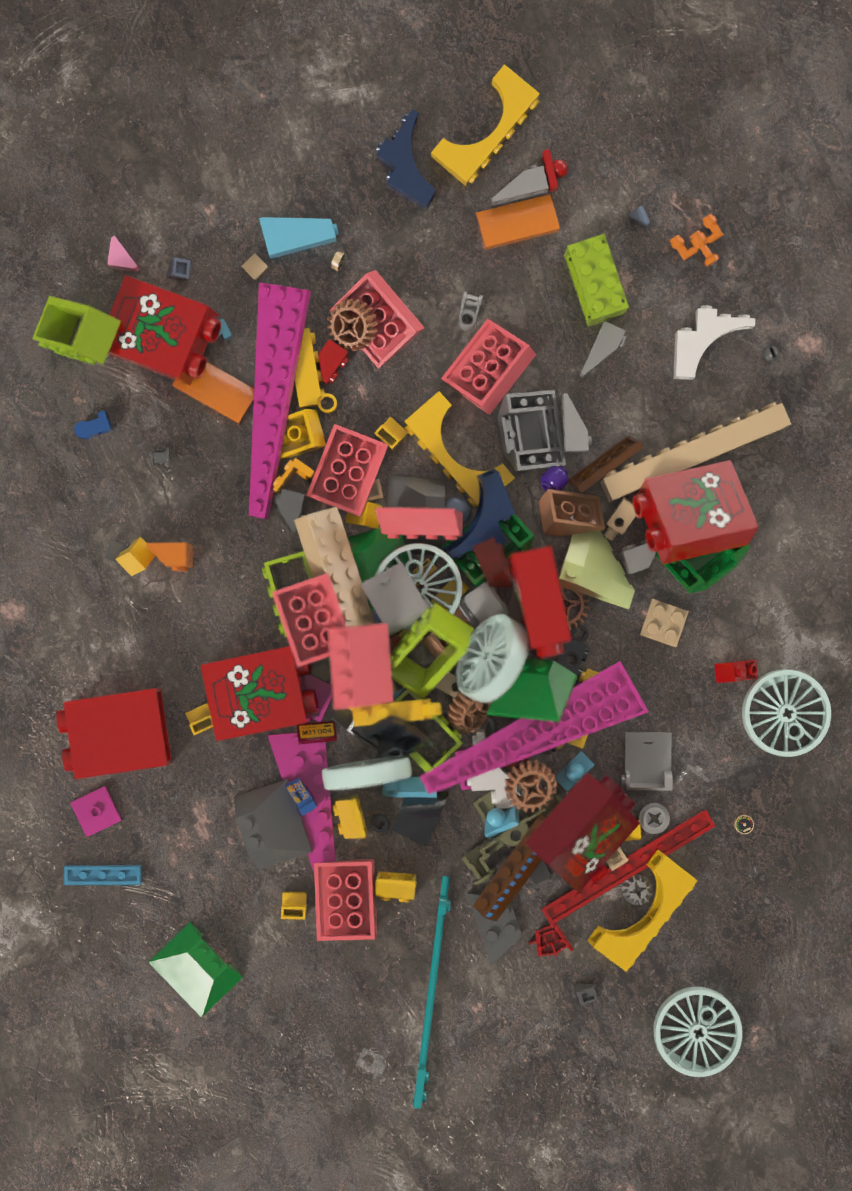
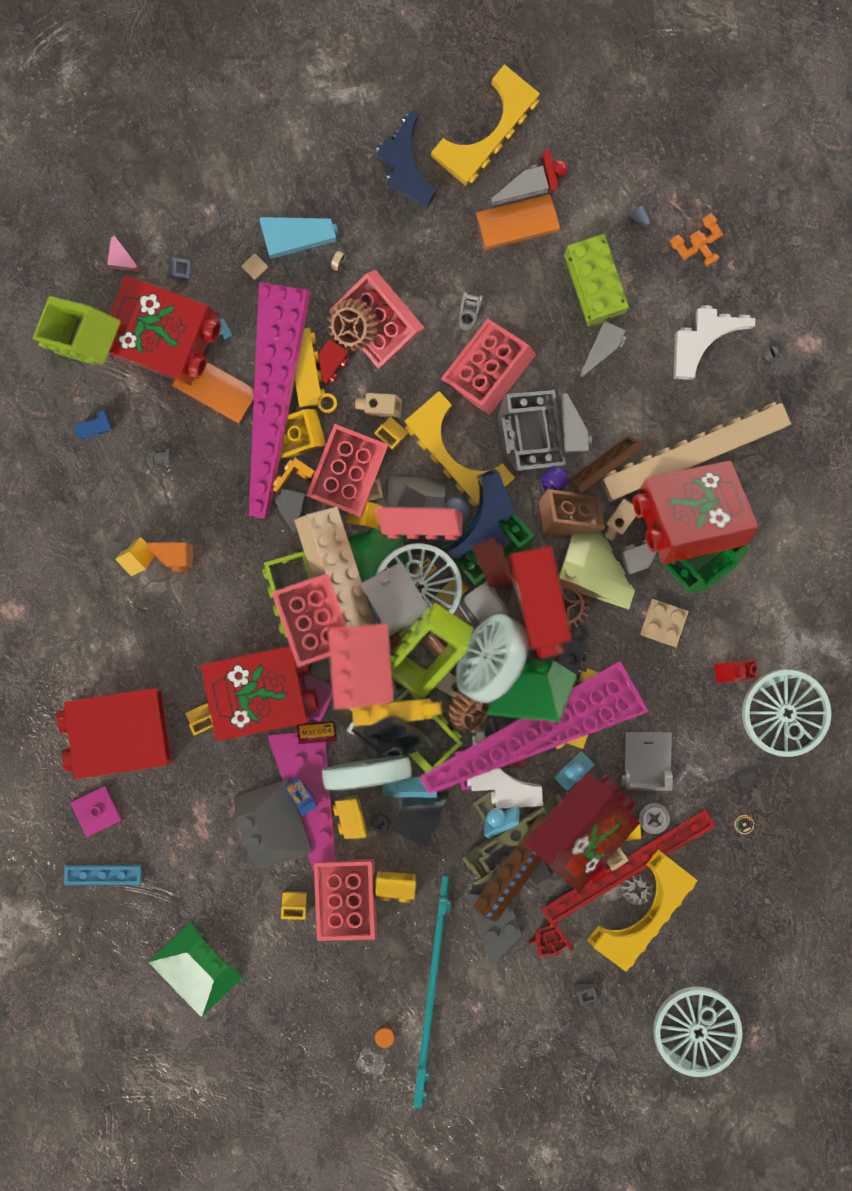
(384, 1037): none -> orange tile
(388, 405): none -> tan torso
(542, 795): nougat gear -> none

